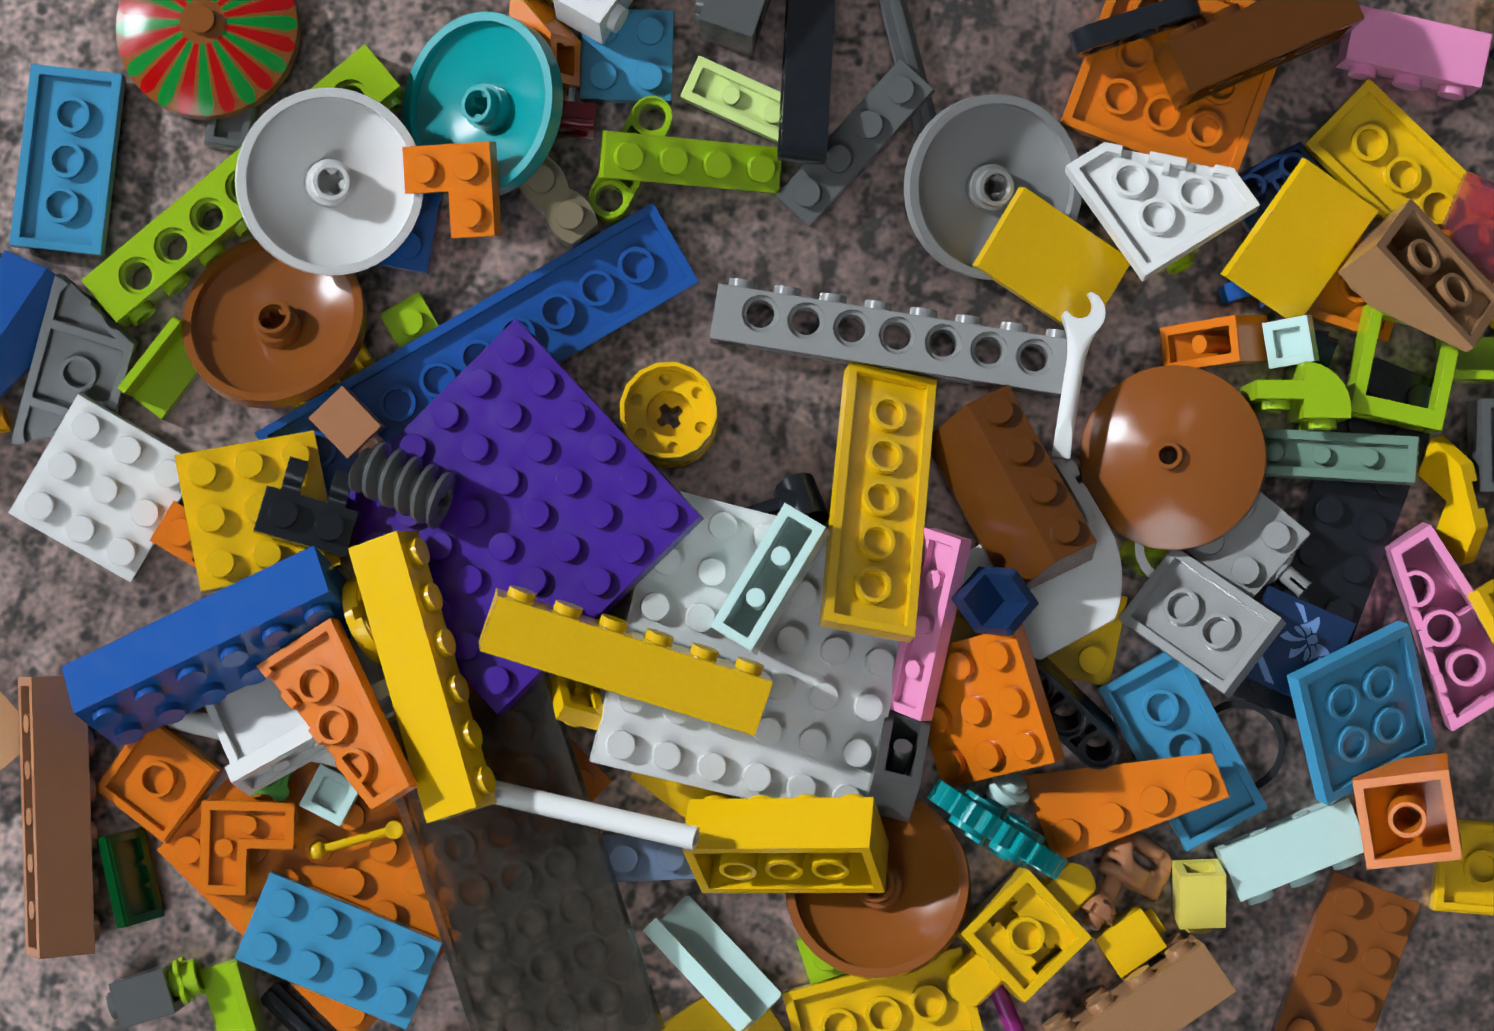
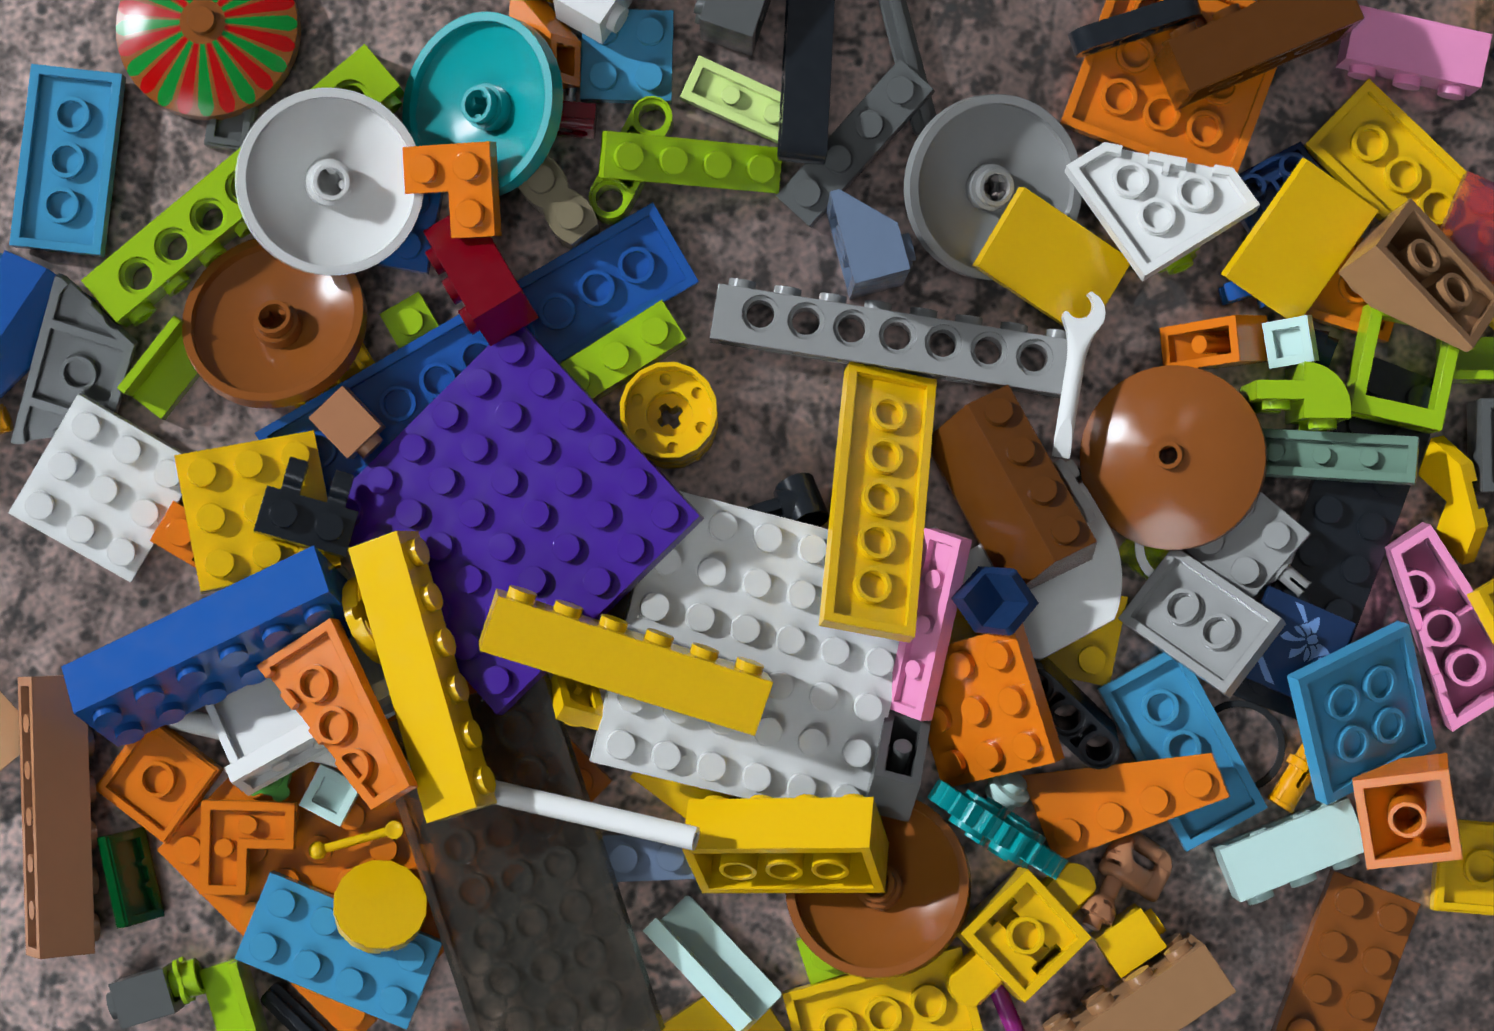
(379, 906): none -> yellow tile
(403, 484): dark grey piece -> none
(480, 280): none -> dark red brick
(626, 351): none -> lime brick
(770, 579): light aqua brick -> none
(868, 246): none -> sand blue slope
(1199, 895): light yellow brick -> none
(1292, 782): none -> light orange pin

